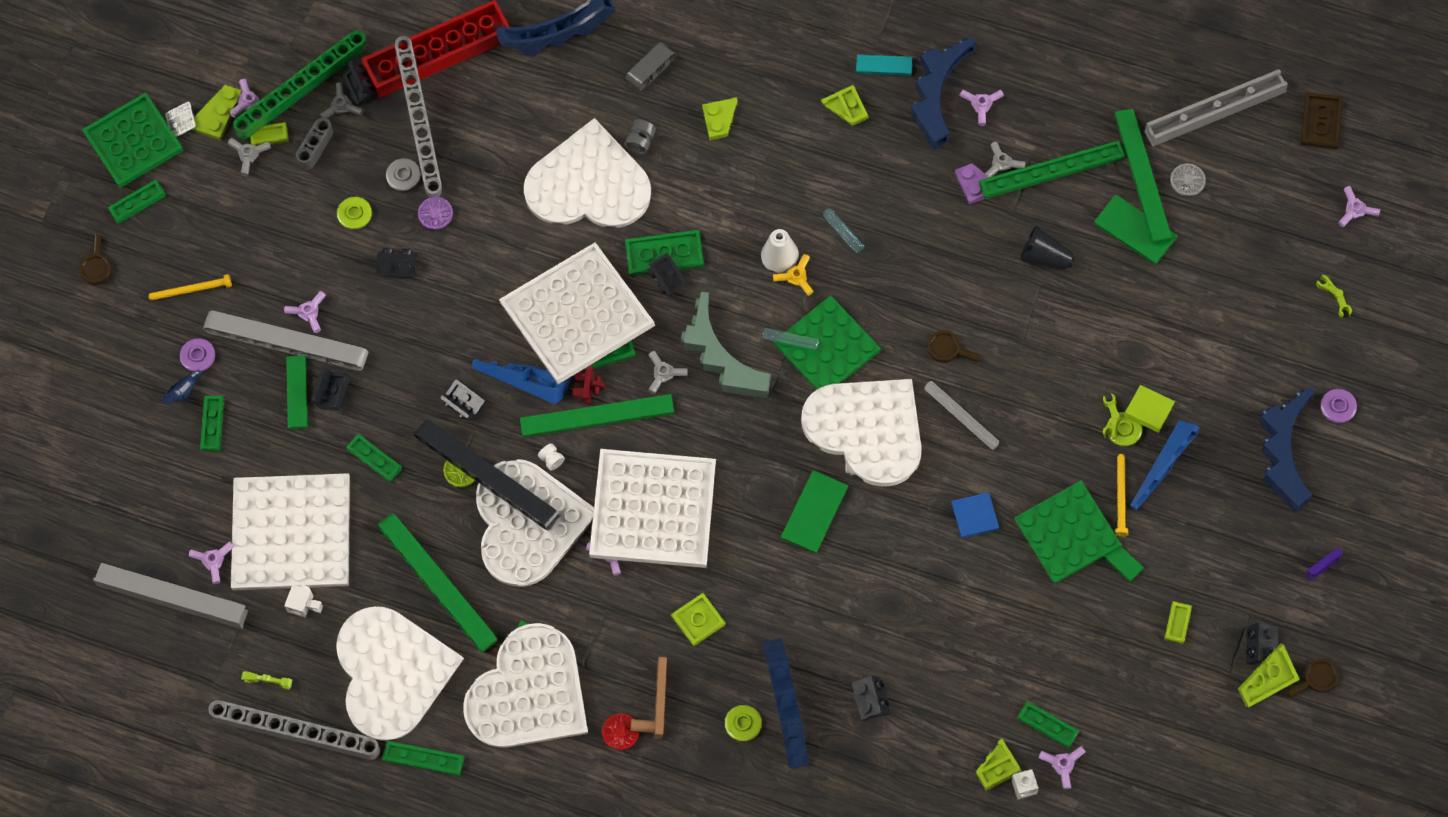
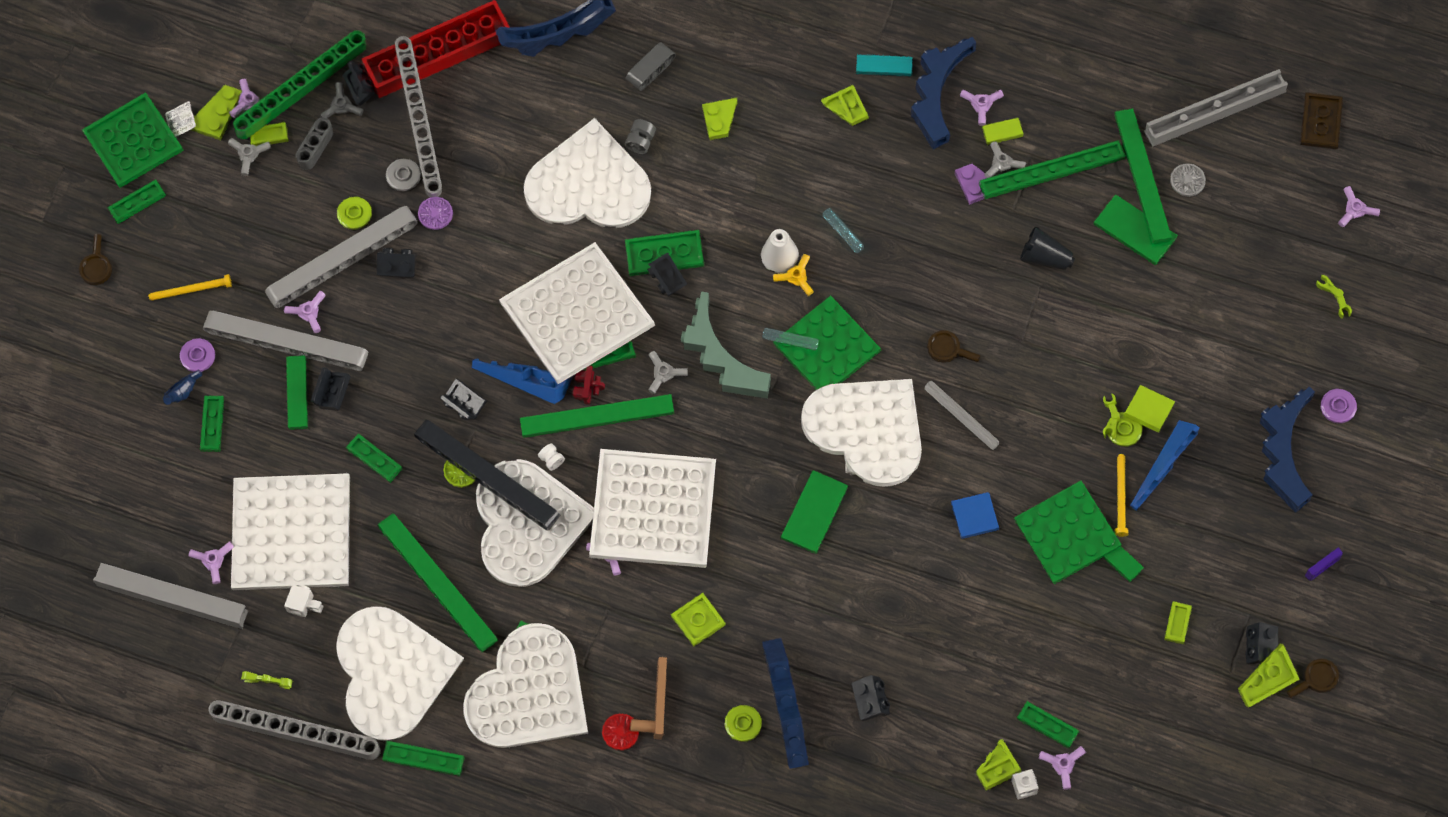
(341, 257): none -> light grey beam
(1002, 131): none -> lime tile

